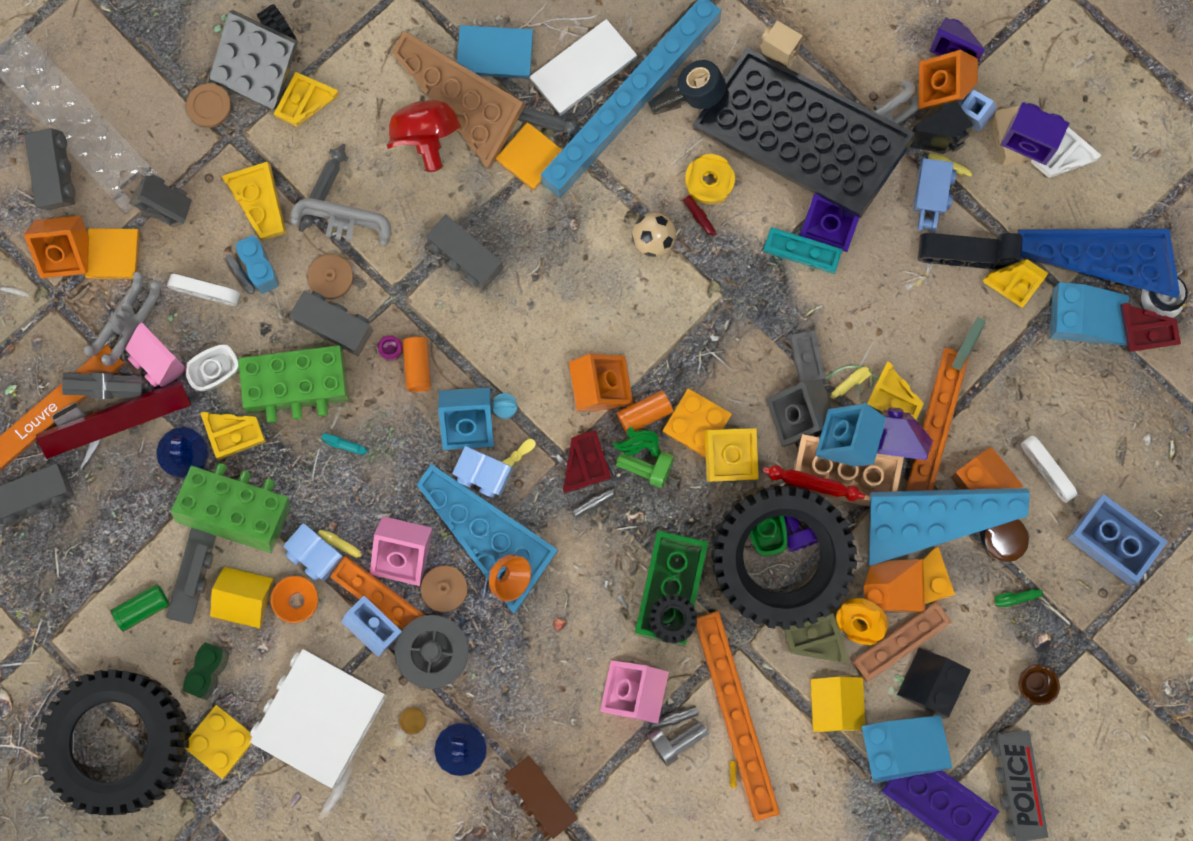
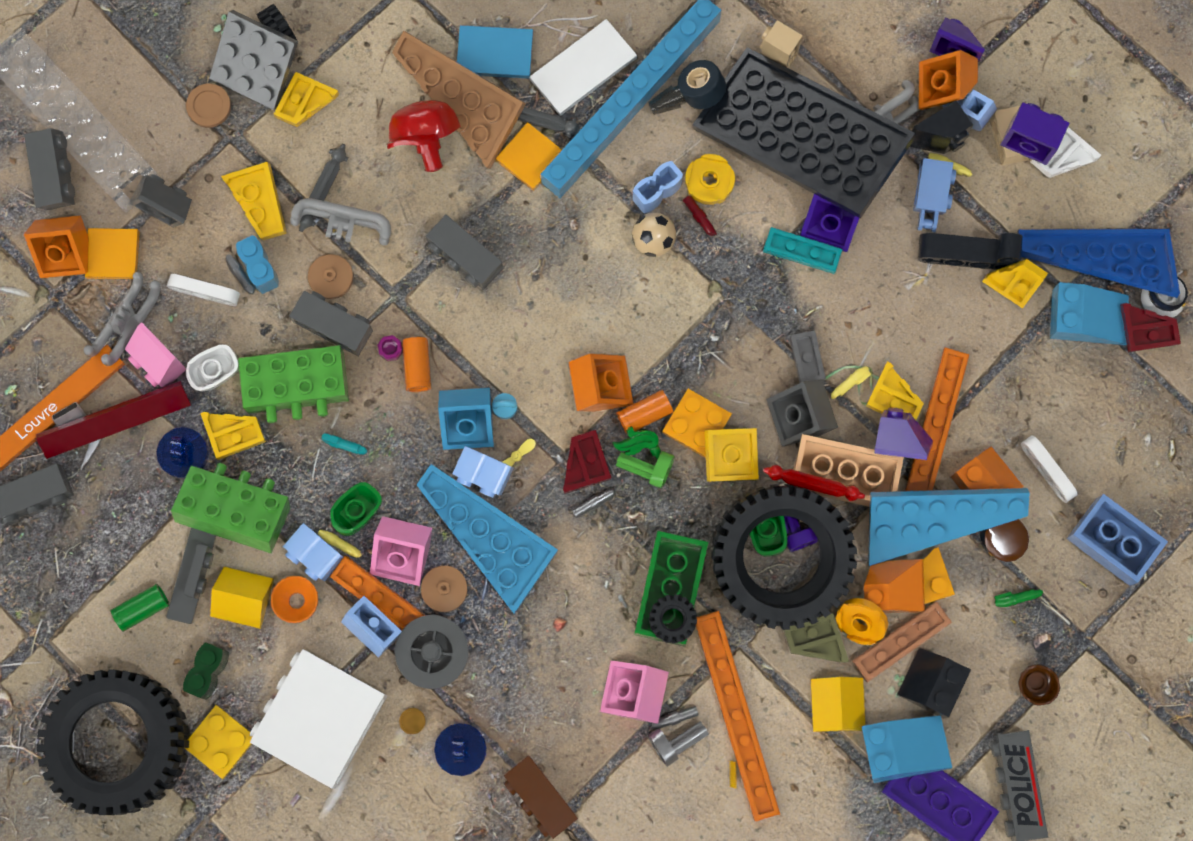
(101, 385): dark grey piece -> none
(355, 509): none -> green piece
(515, 579): orange piece -> none
(652, 189): none -> light blue brick
(851, 435): dark azure slope -> none
(969, 343): sand green tile -> none

